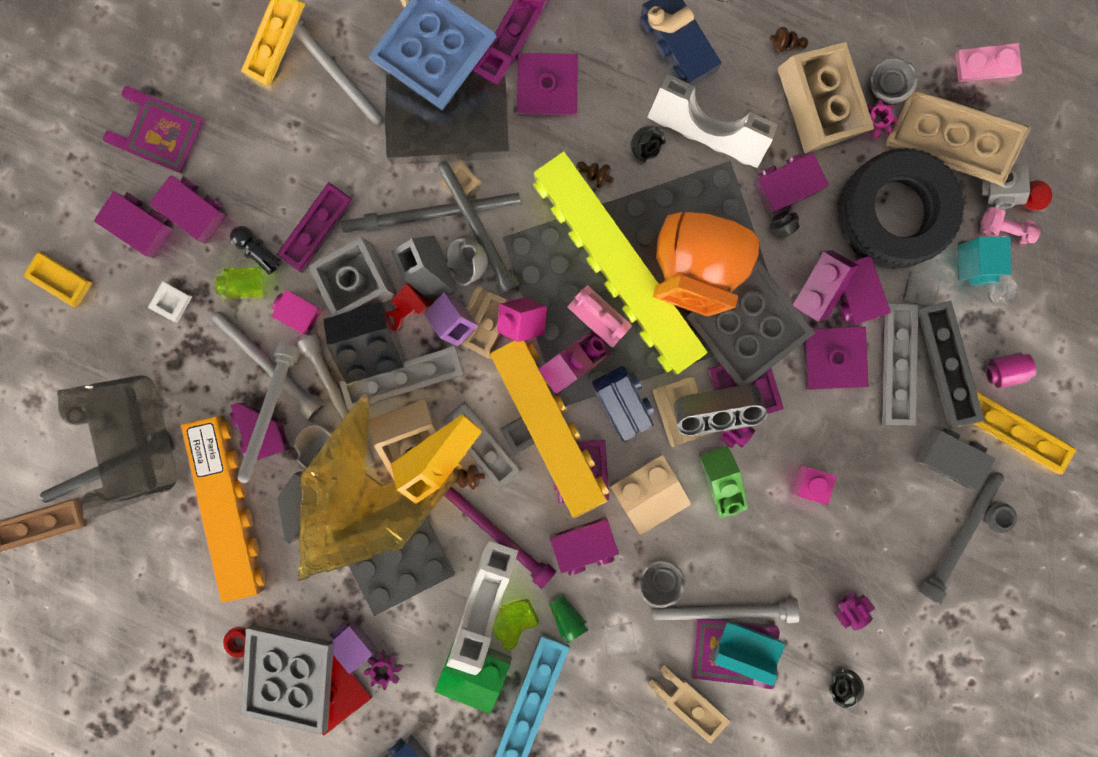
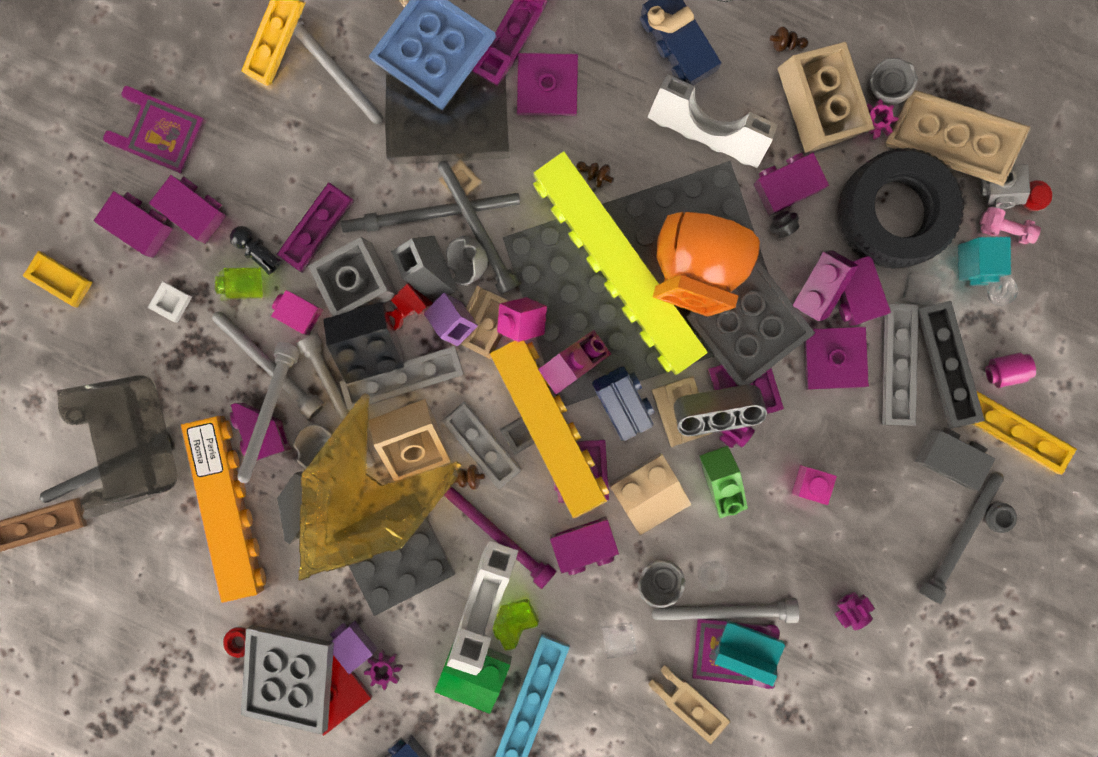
(433, 460): yellow slope -> none
(568, 619): green cone -> none
(599, 316): bright pink hinge -> none
(647, 142): pearl dark grey plate -> none
(847, 688): pearl dark grey plate -> none
(988, 62): bright pink plate -> none

